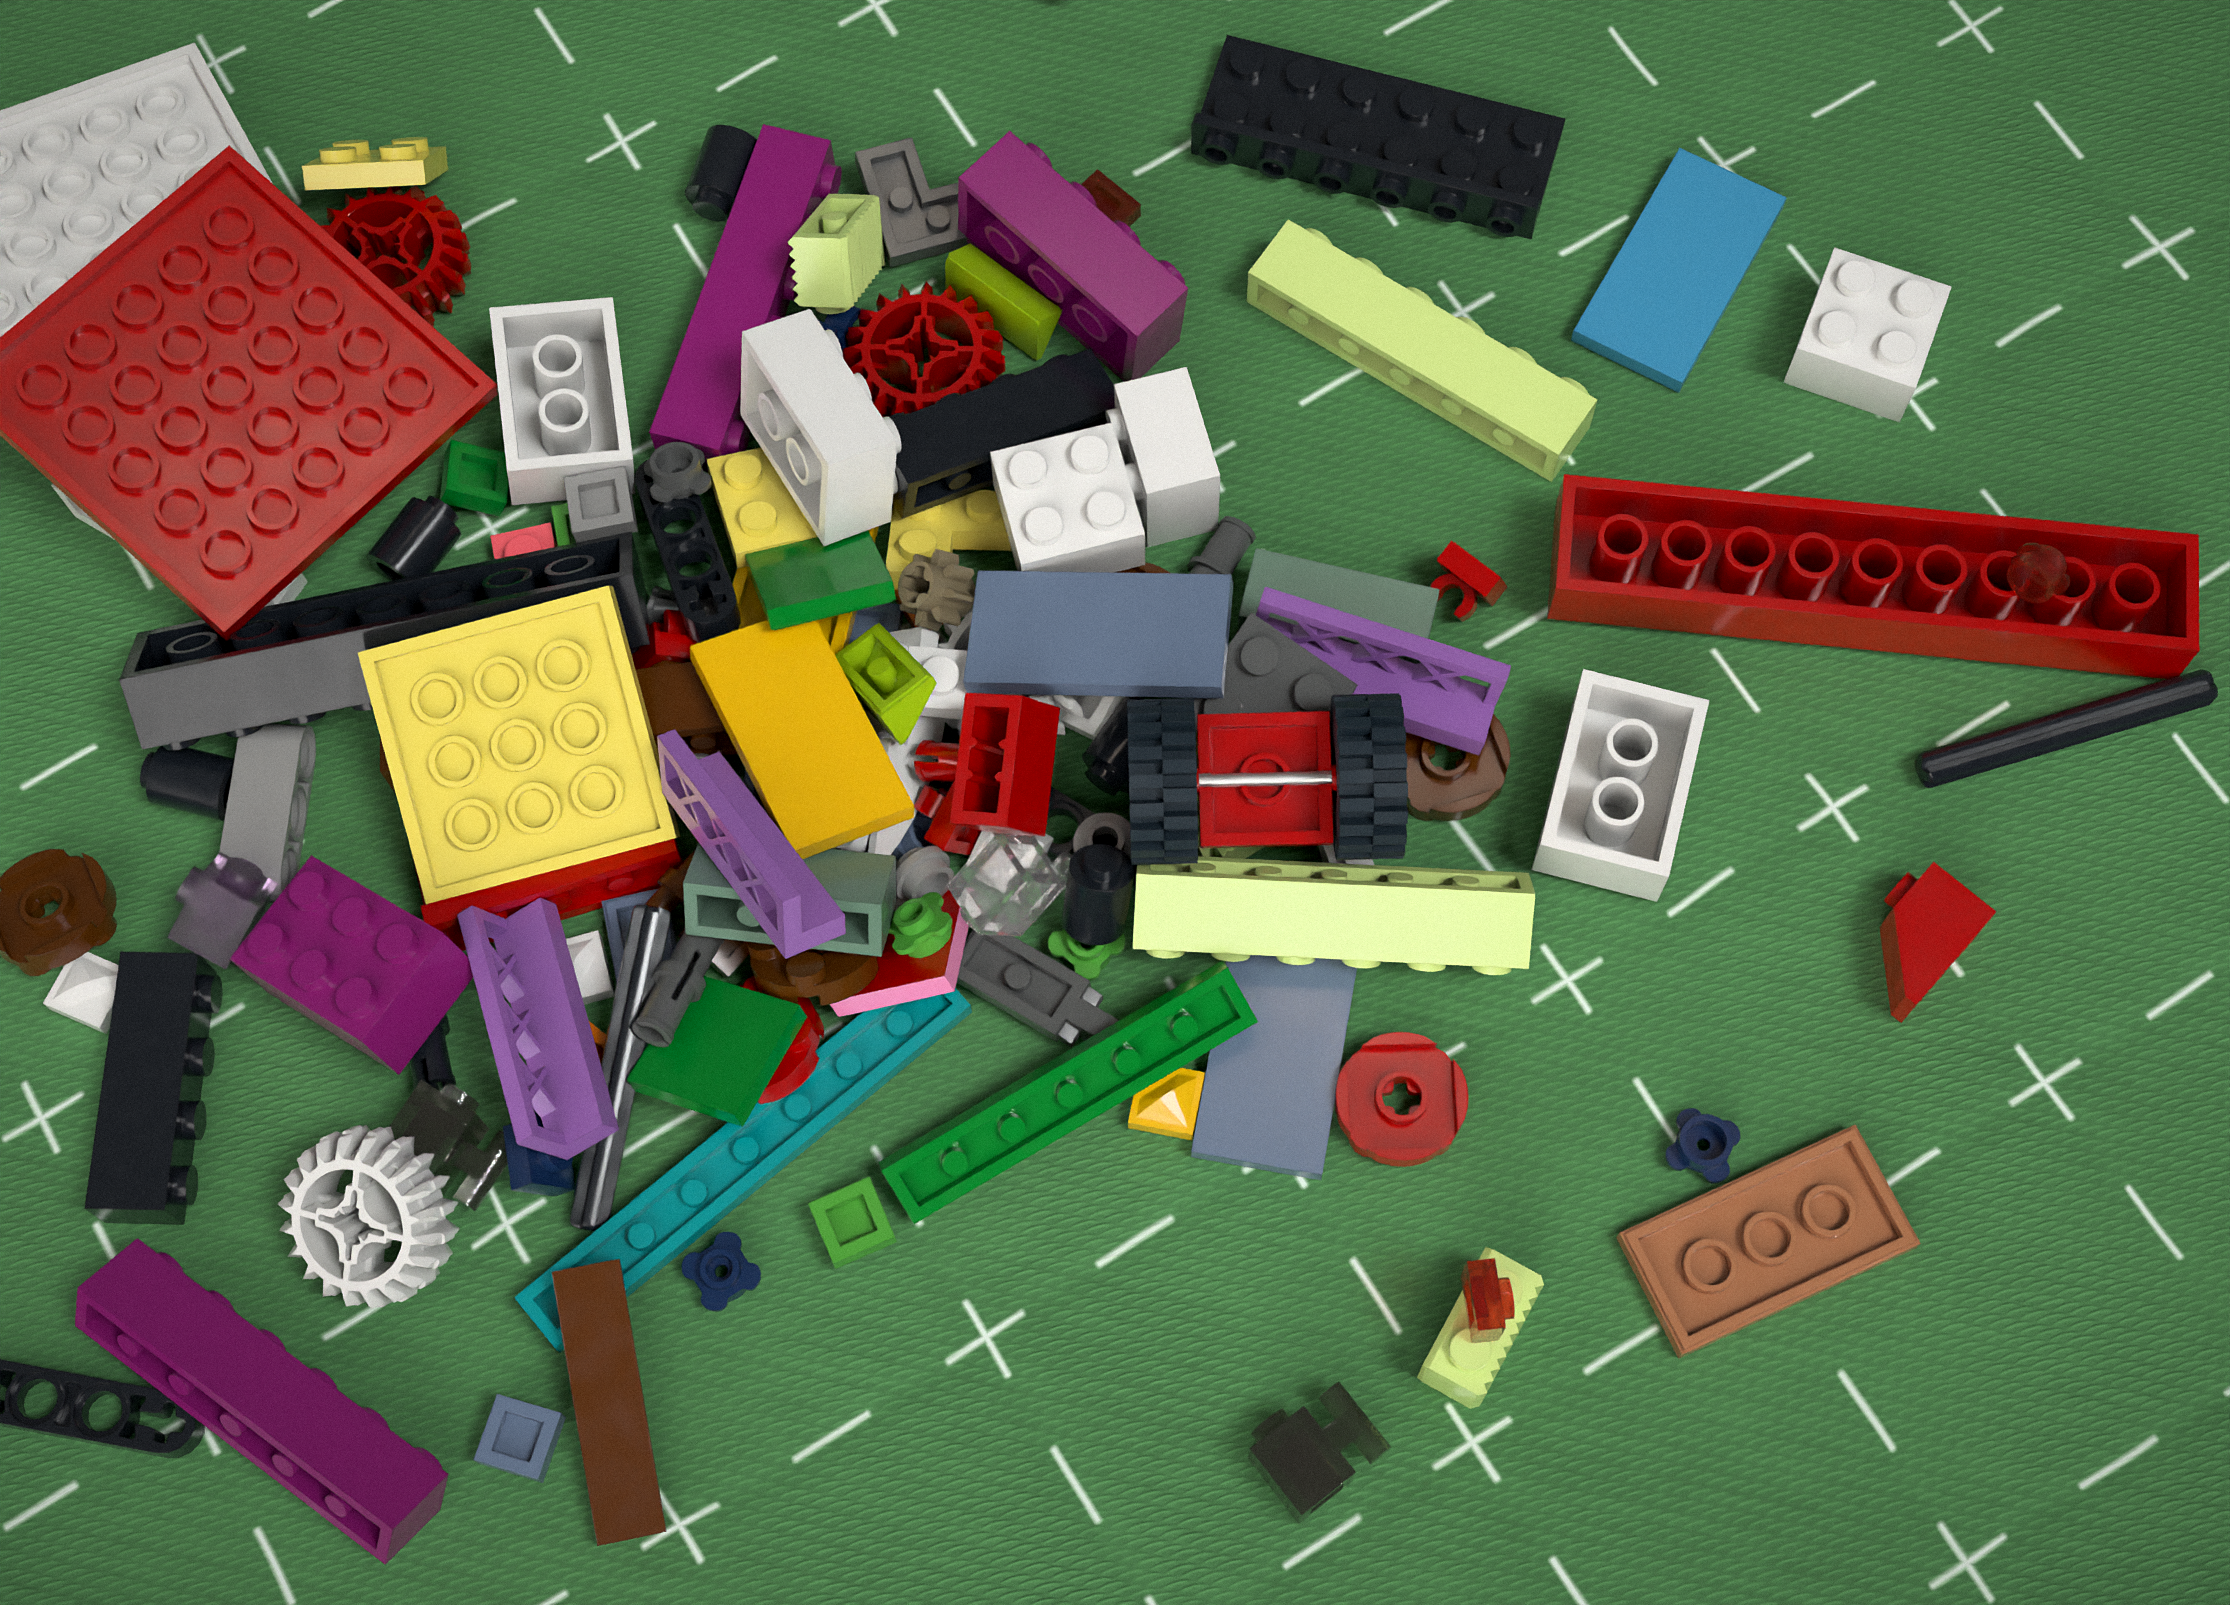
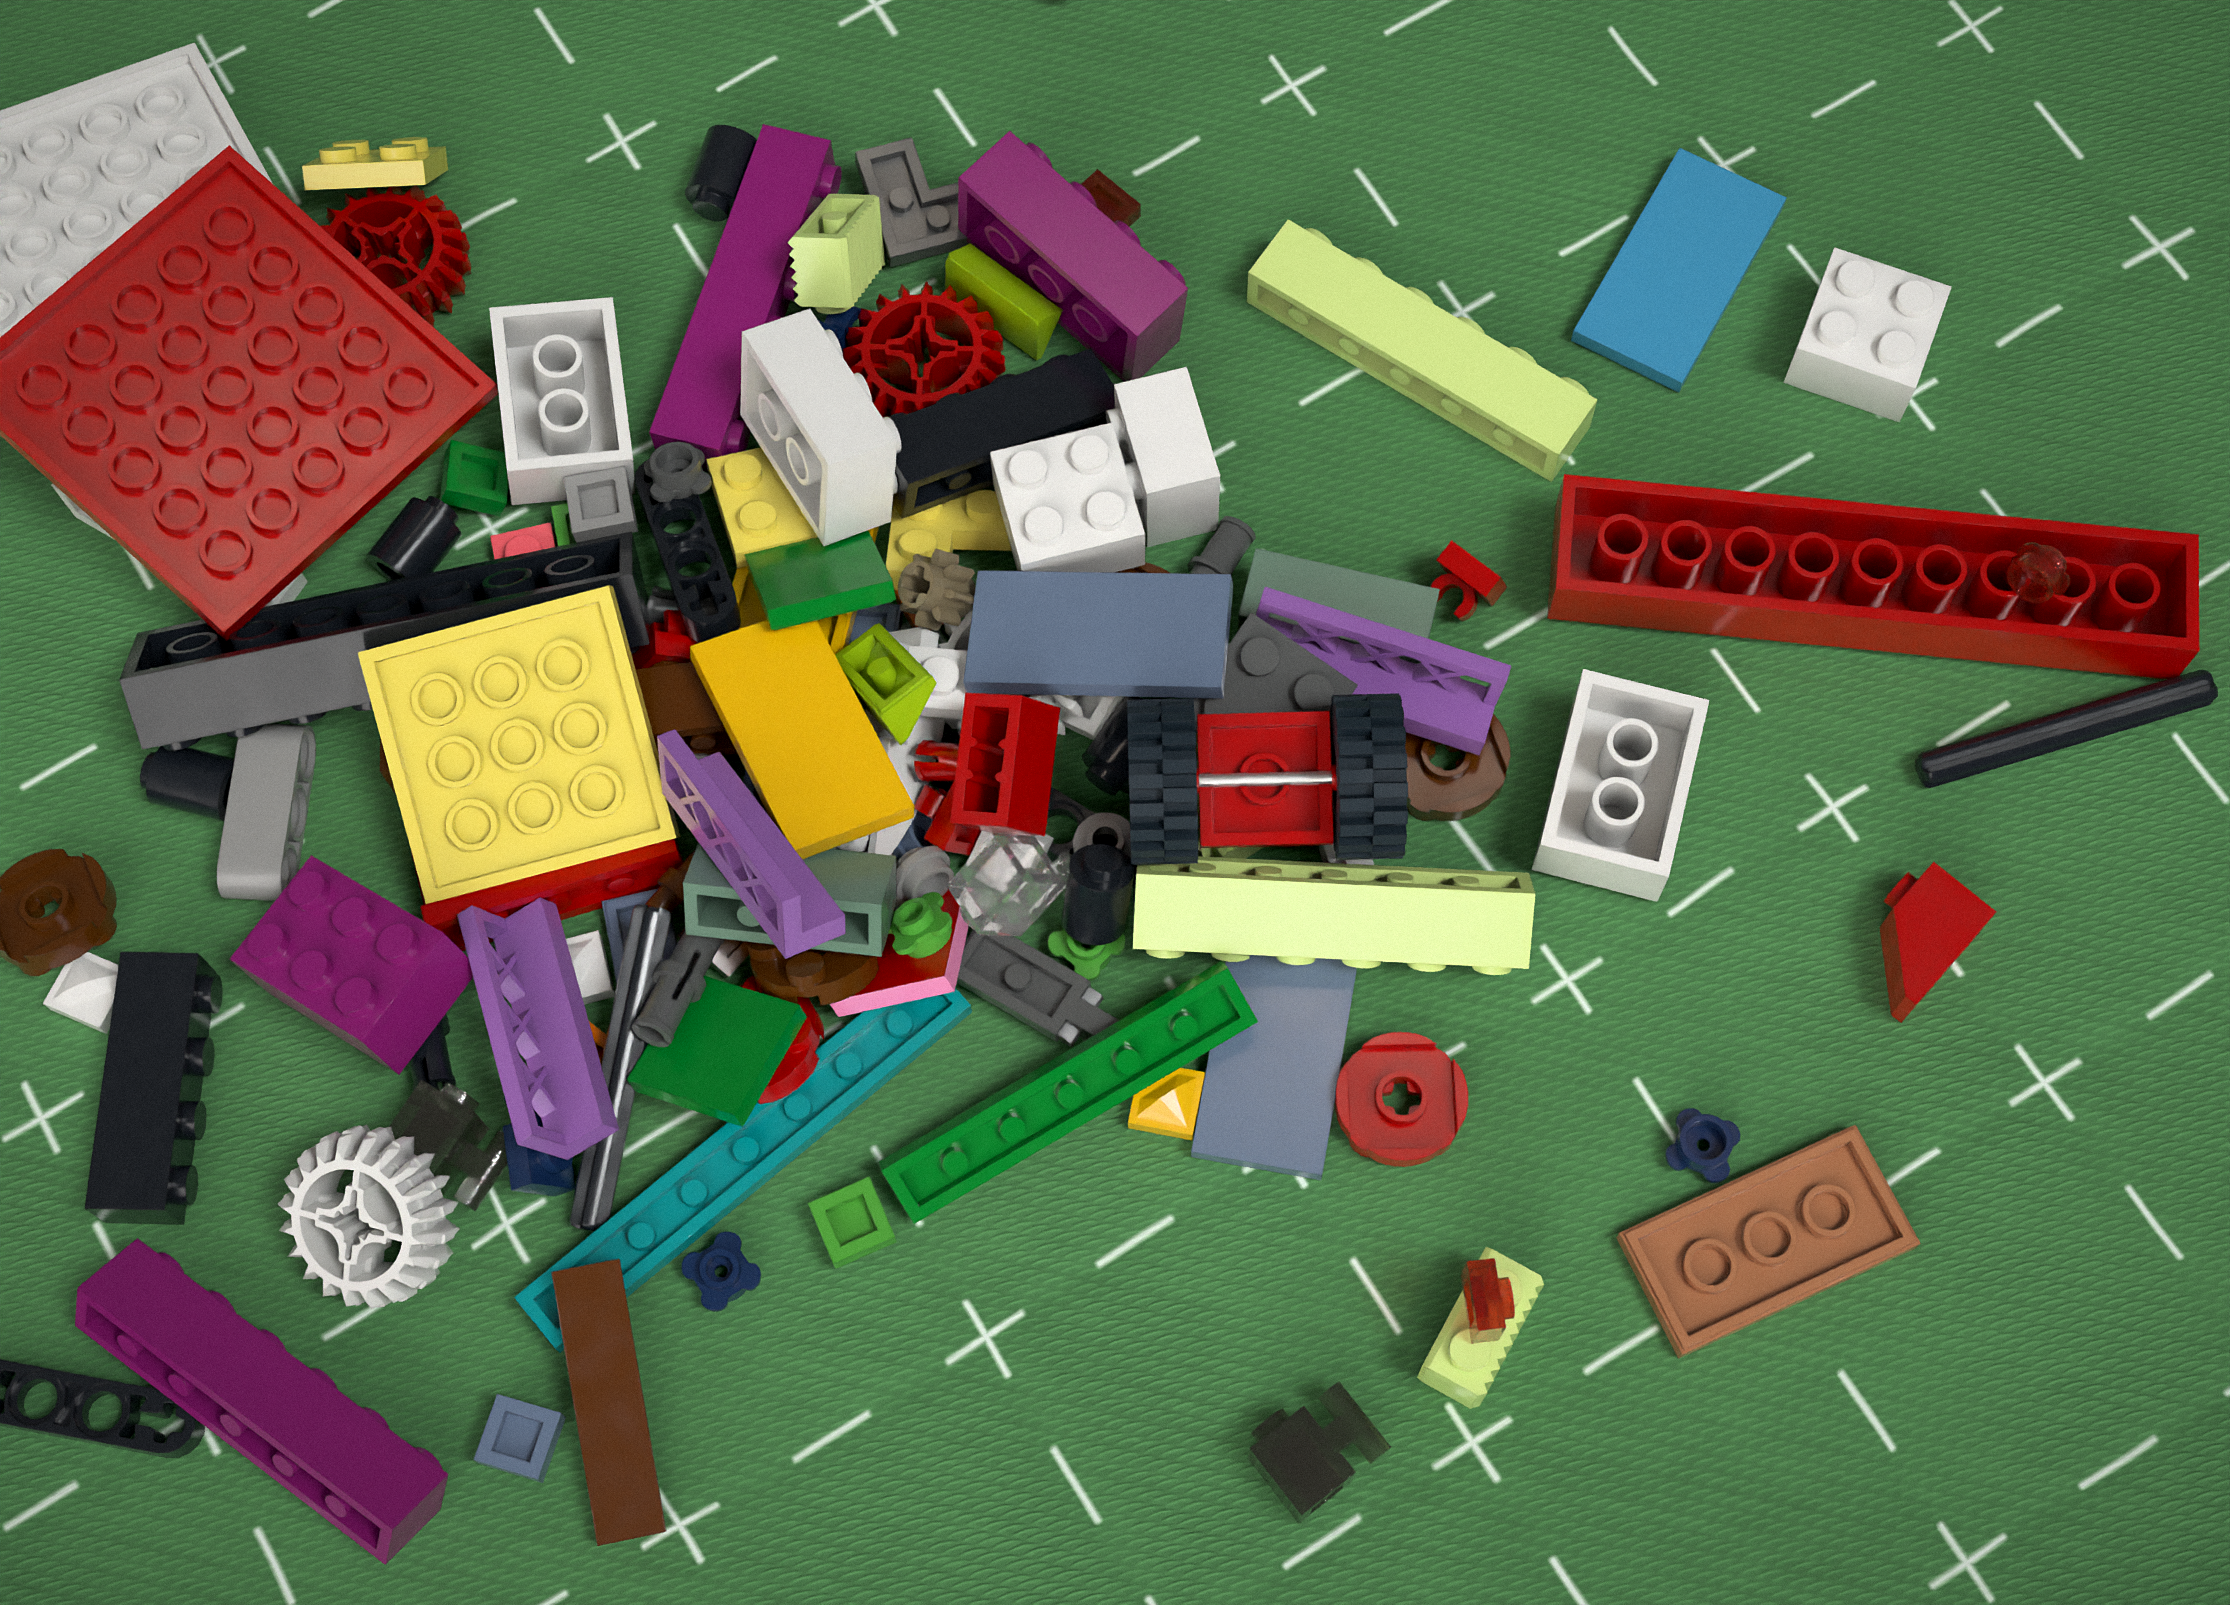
(220, 907): clear purple brick -> none
(1377, 137): black bracket -> none

